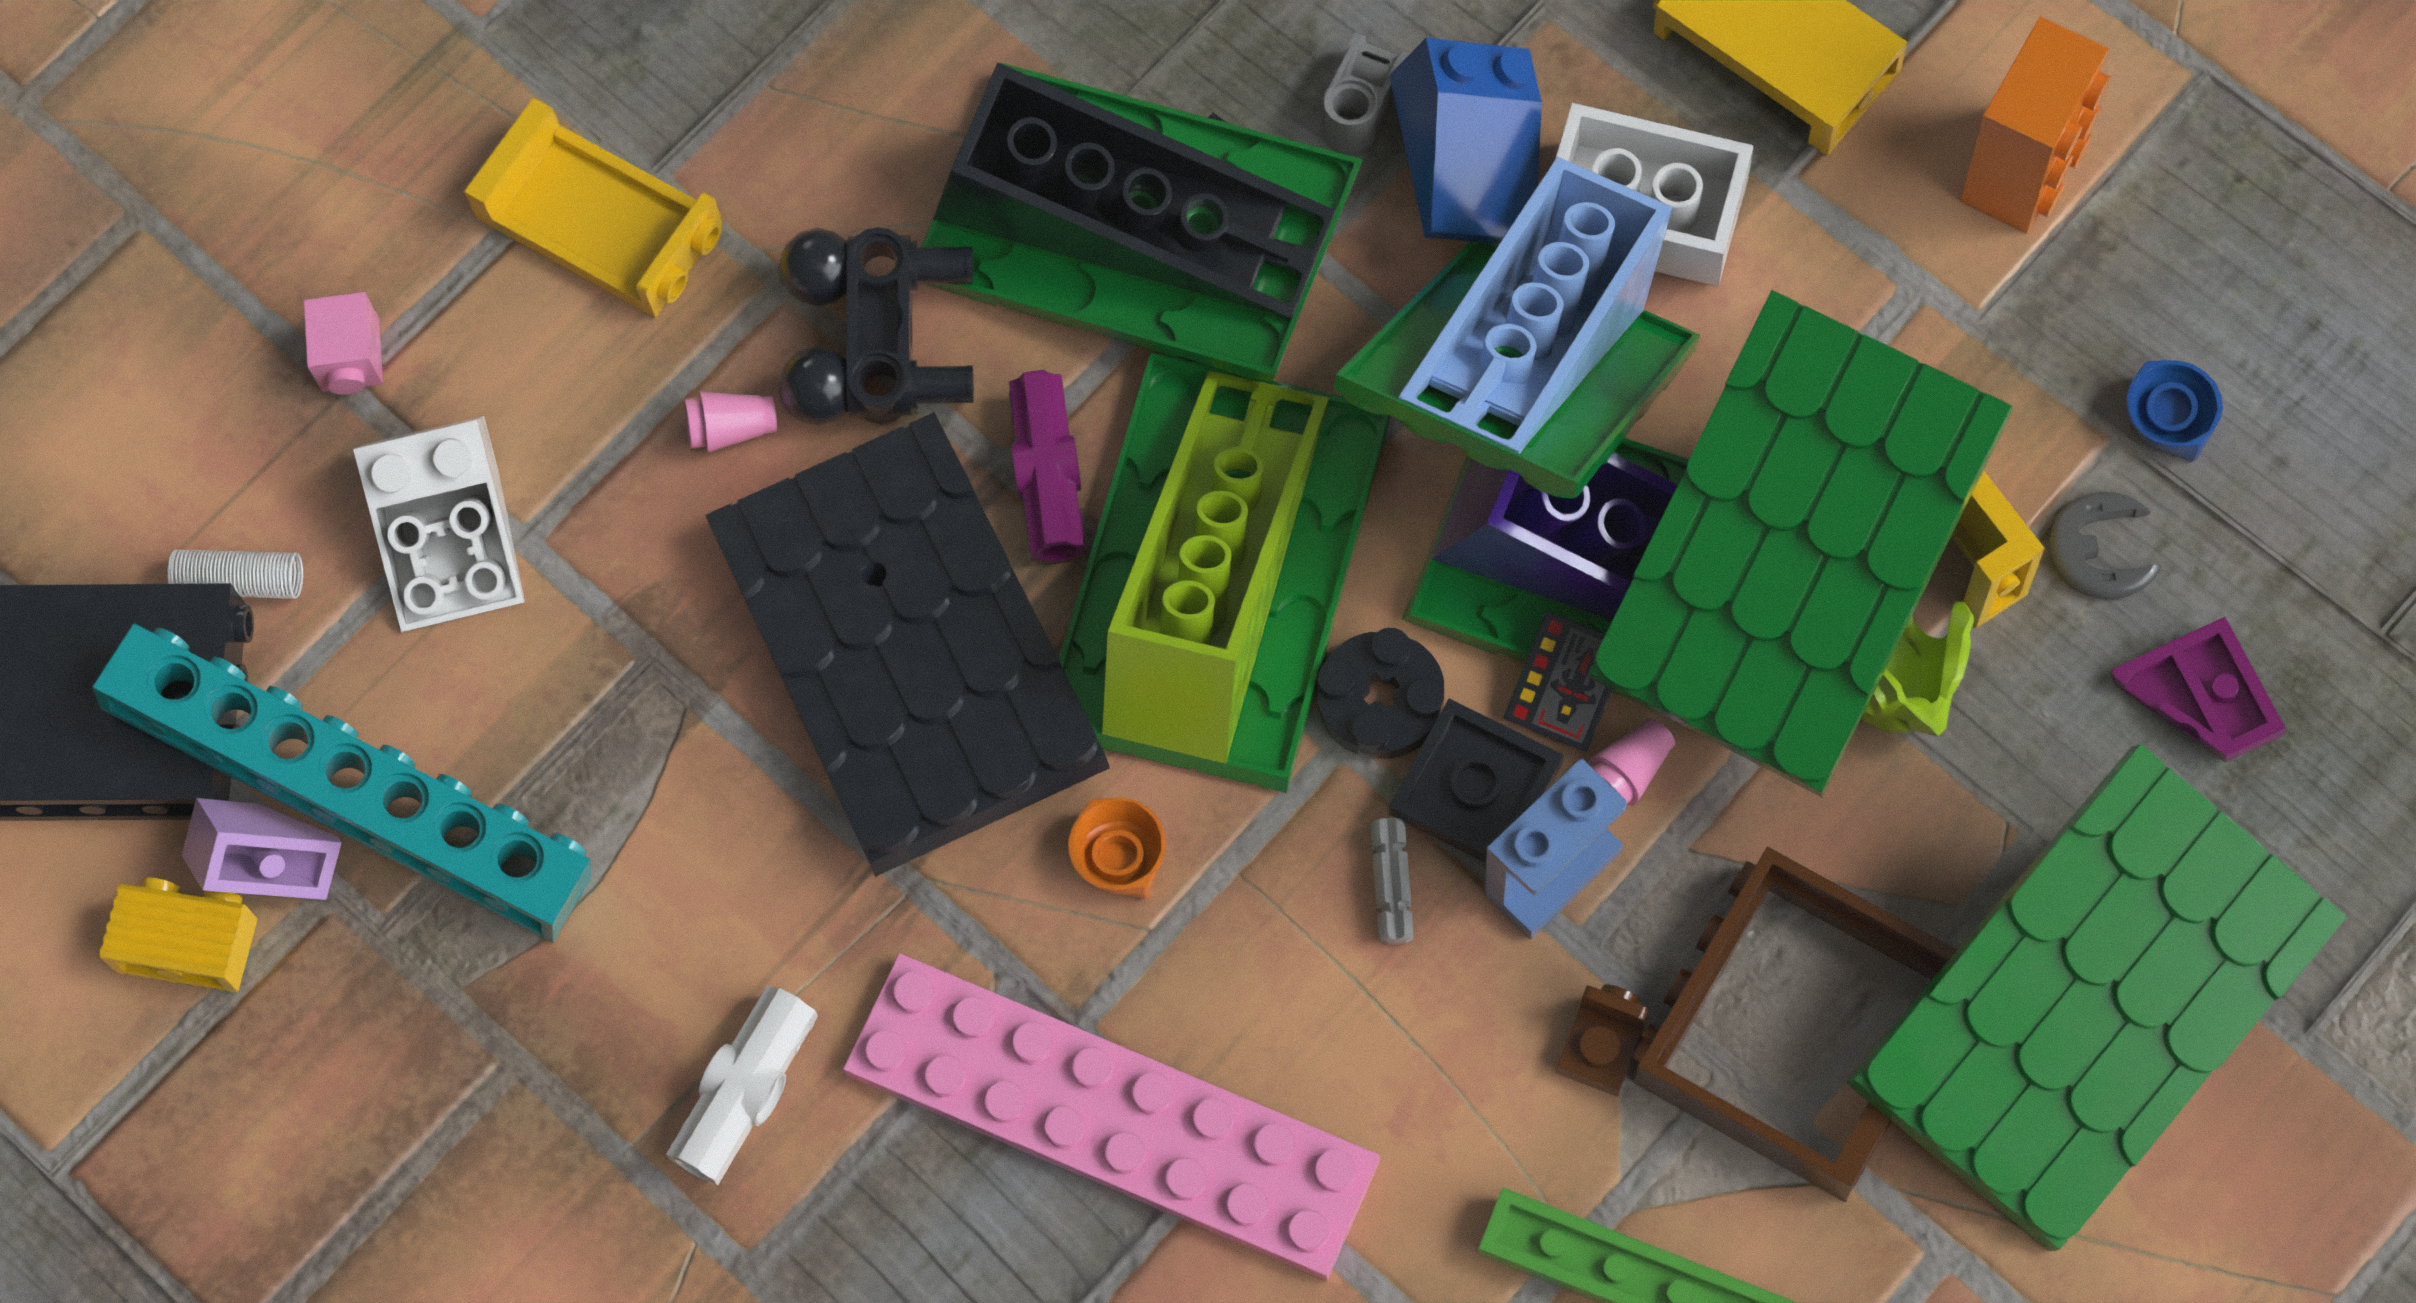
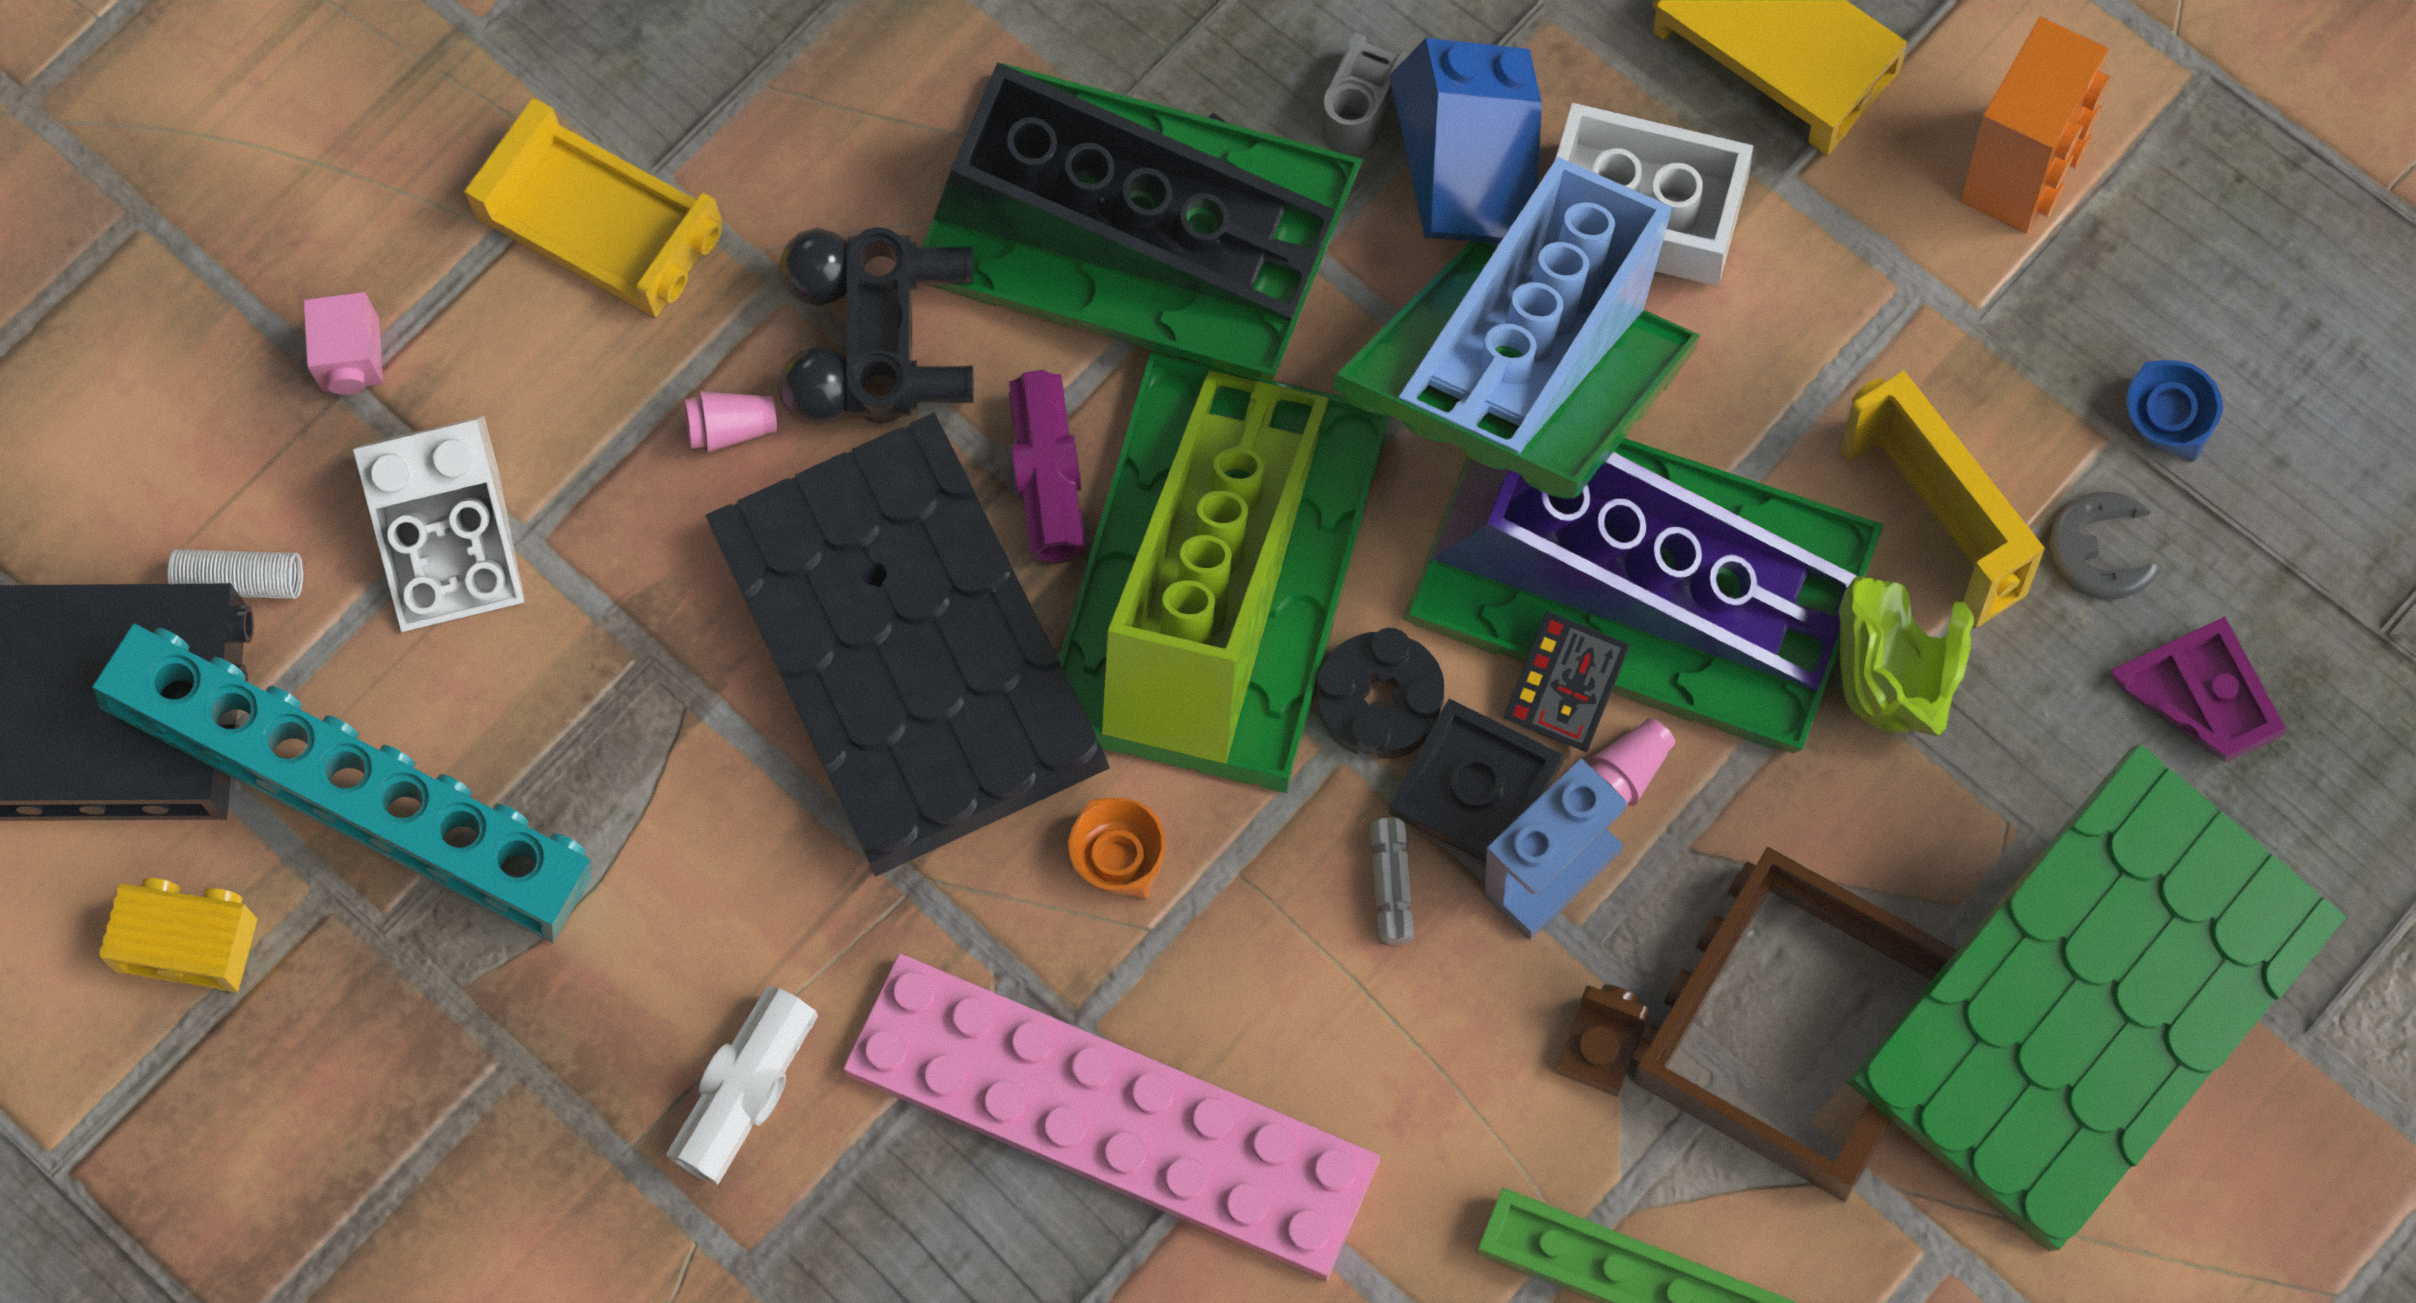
(258, 851): lavender slope -> none
(1799, 541): green piece -> none

